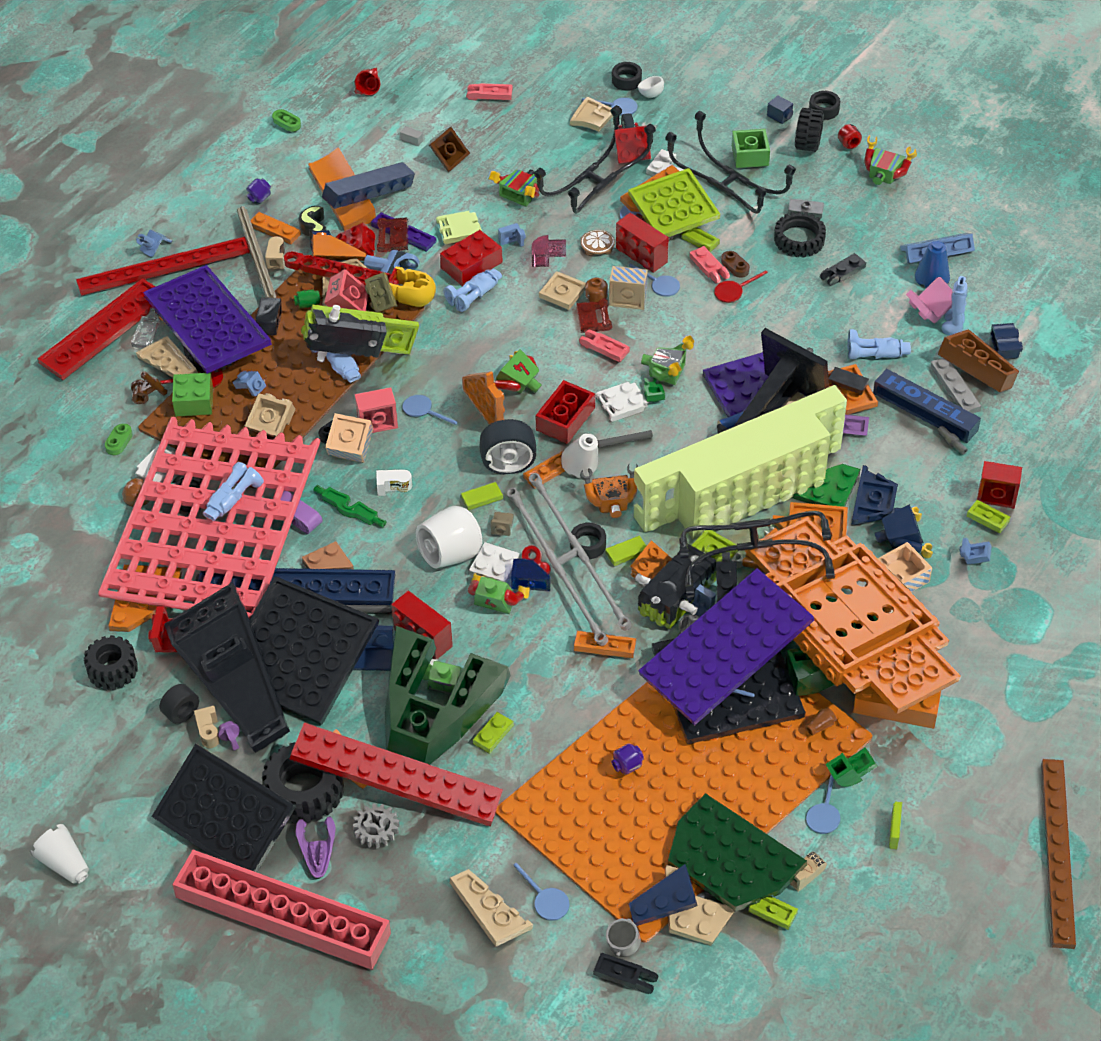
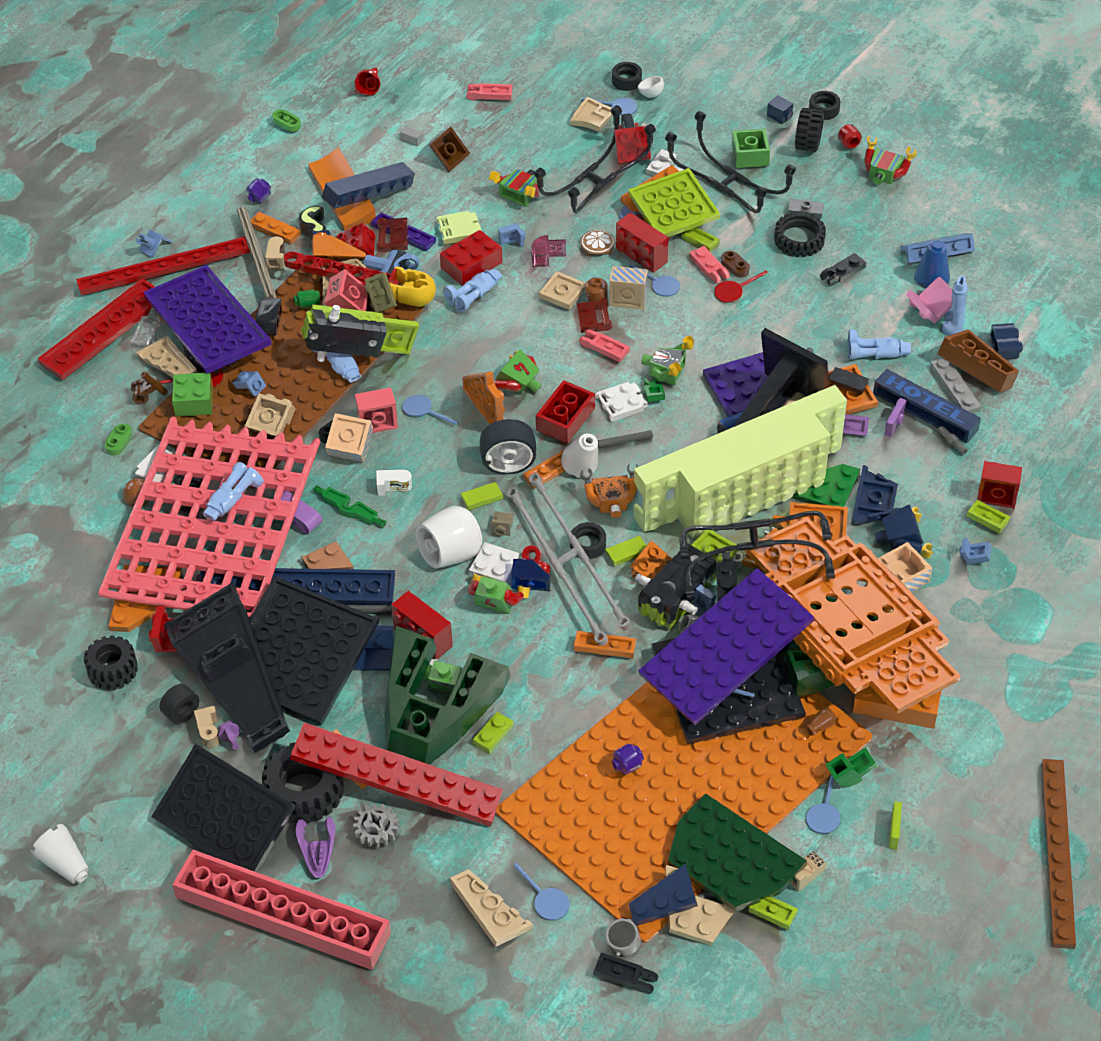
(896, 417): none -> medium lavender plate

